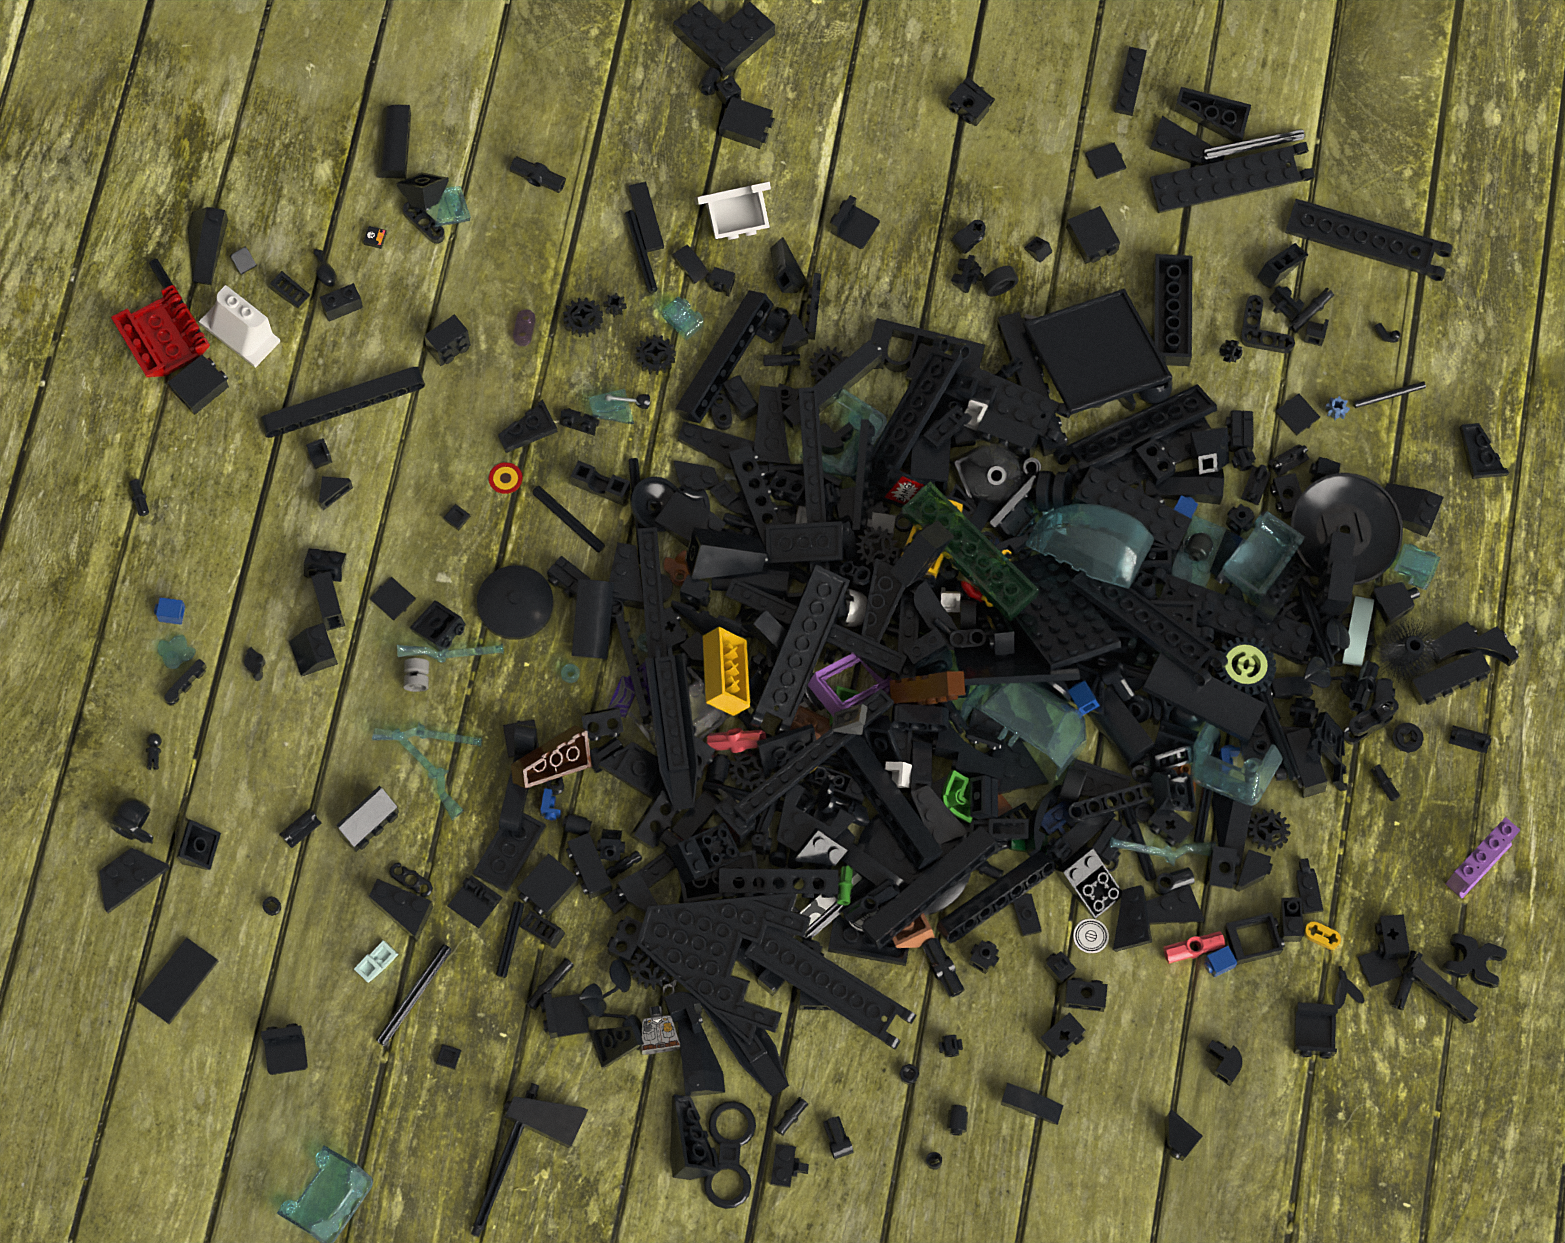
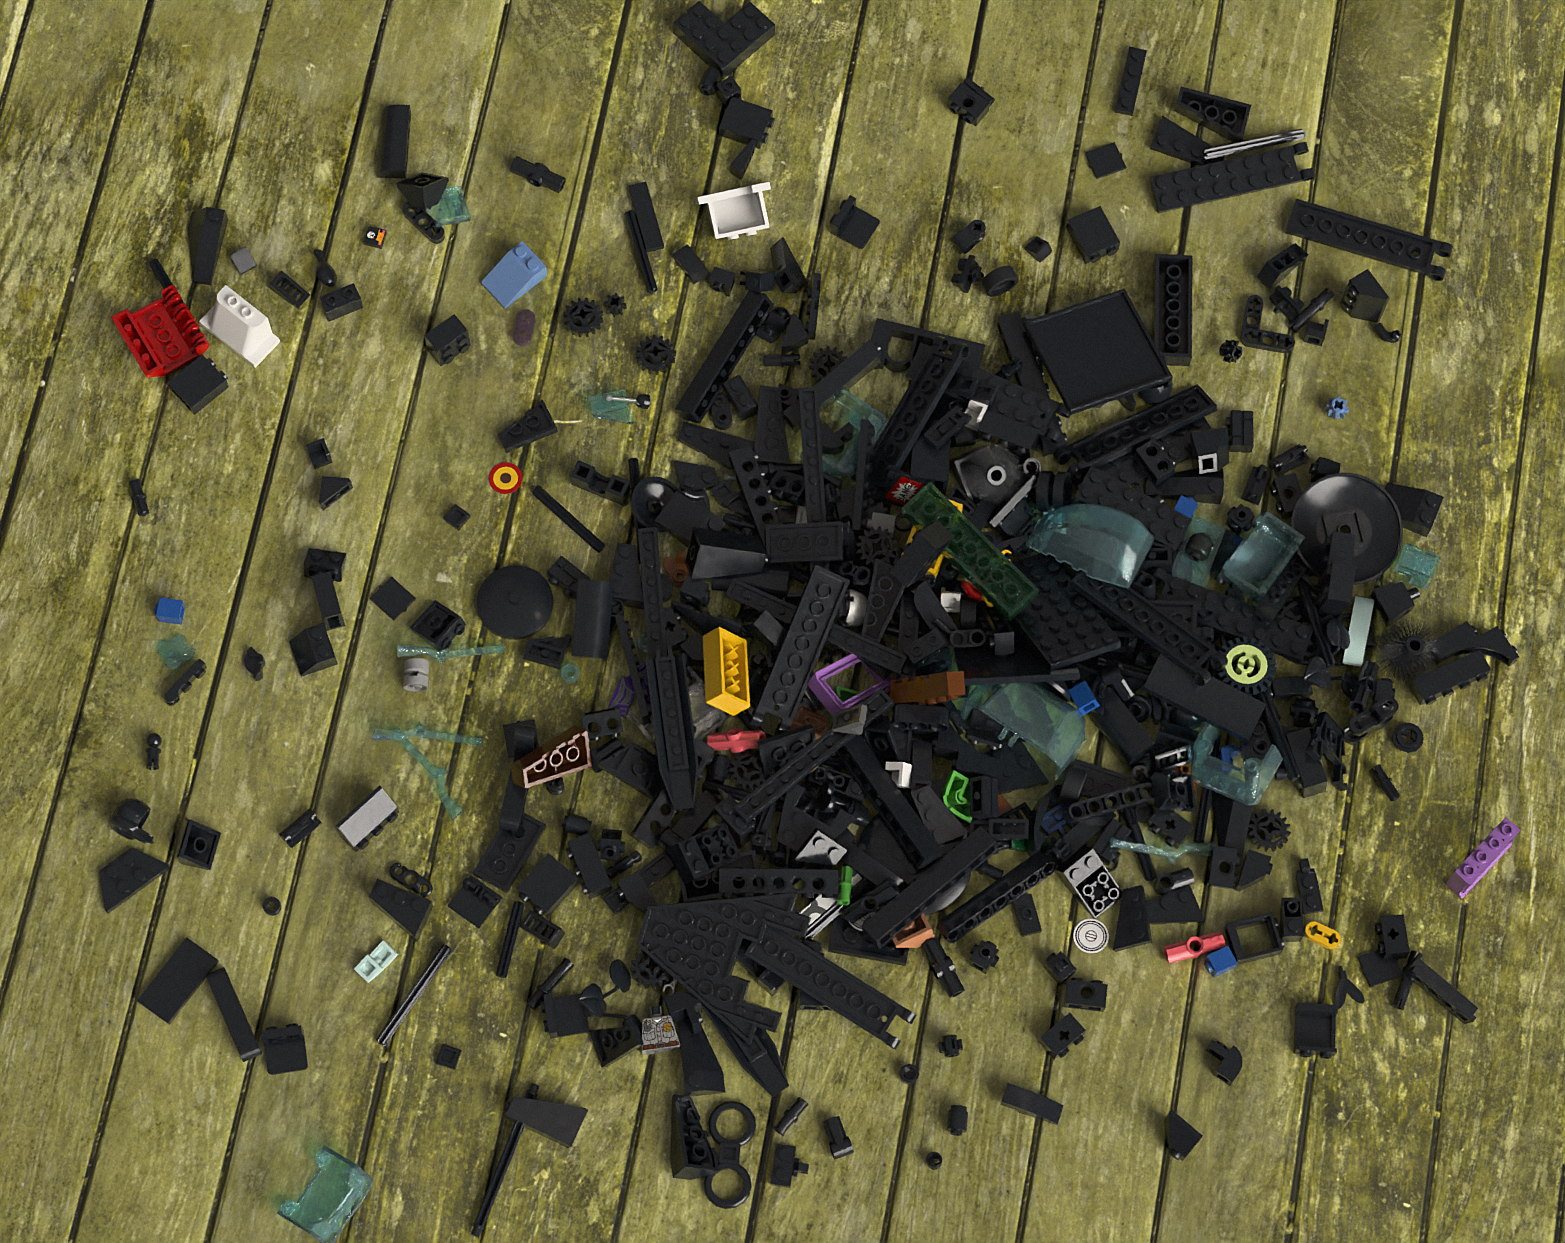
(233, 1014): none -> black beam
(342, 402): black beam -> none
(514, 275): none -> medium blue slope
(547, 651): none -> black wing
(548, 803): blue bracket -> none
(574, 420): black hinge -> none
(622, 937): black brick -> none
(683, 318): clear light blue brick -> none
(741, 162): none -> black slope
(758, 280): none -> black brick
(1243, 459): black gear -> none
(1297, 414): black piece -> none
(1364, 298): none -> black slope
(1389, 394): black bar -> none
(1470, 739): black hinge -> none
(1474, 960): black piece -> none
(1480, 456): black wing -> none

